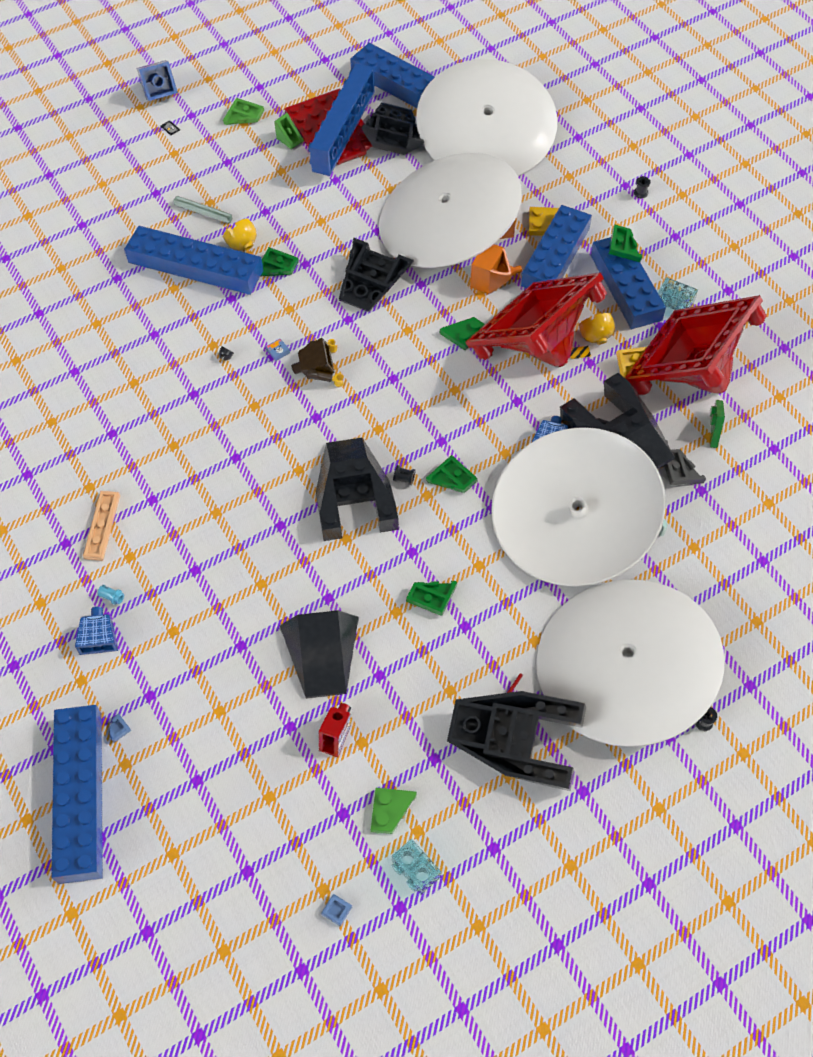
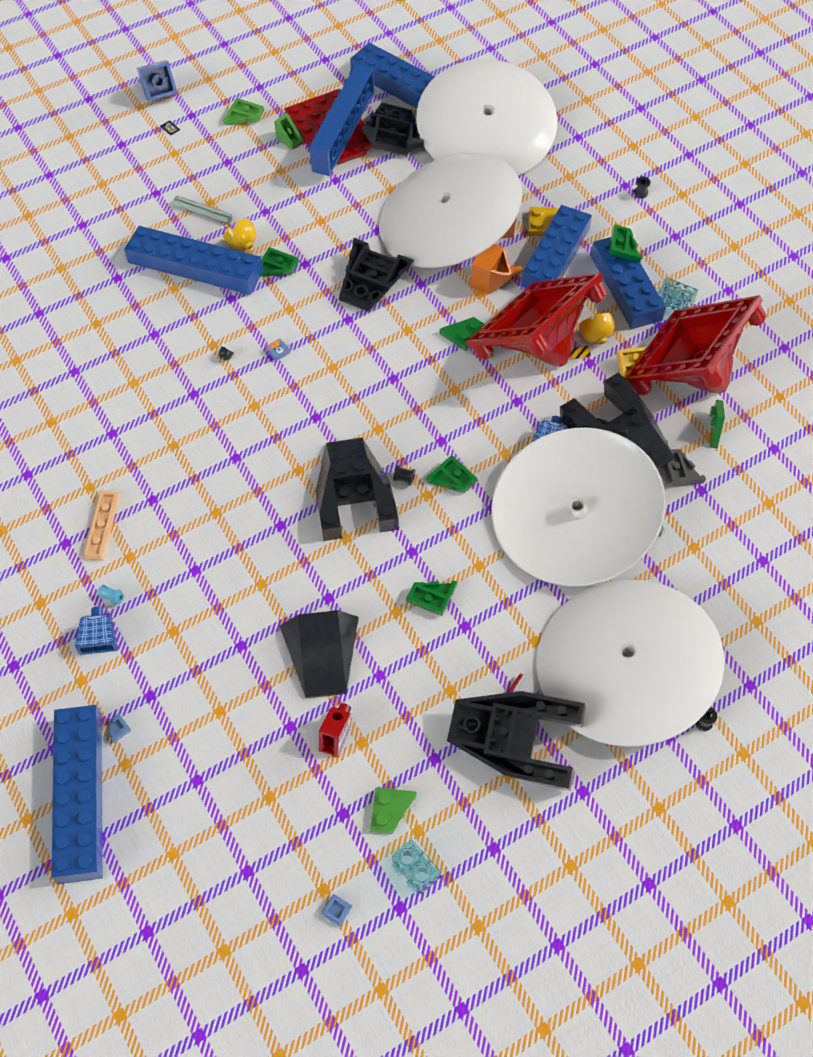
(317, 362): dark brown torso -> none

